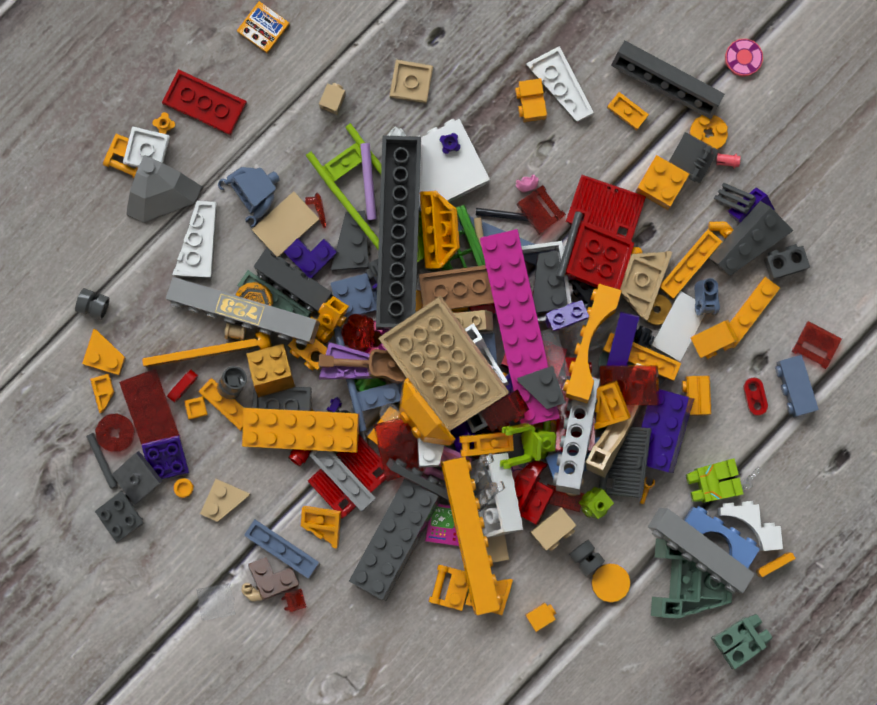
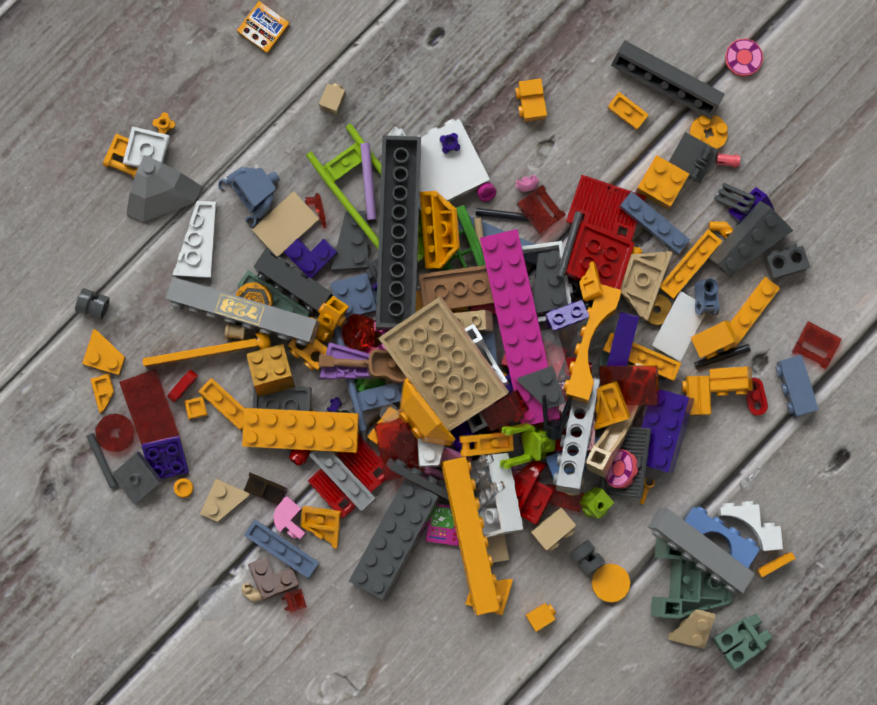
(119, 516): dark grey hinge -> none
(204, 102): red tile -> none
(232, 382): dark grey wheel -> none
(265, 488): none -> dark brown panel
(283, 517): none -> bright pink brick
(411, 81): tan tile -> none
(456, 590): light orange plate -> none
(486, 192): none -> dark pink tile
(555, 427): none -> black plant
(561, 82): white wing -> none
(590, 283): none -> light orange tile
(622, 470): none -> tile
(643, 336): black gear -> none
(654, 223): none -> sand blue plate
(694, 630): none -> tan wing
(709, 485): lime hips -> none
(722, 356): none -> black bar
(731, 380): none -> light orange brick

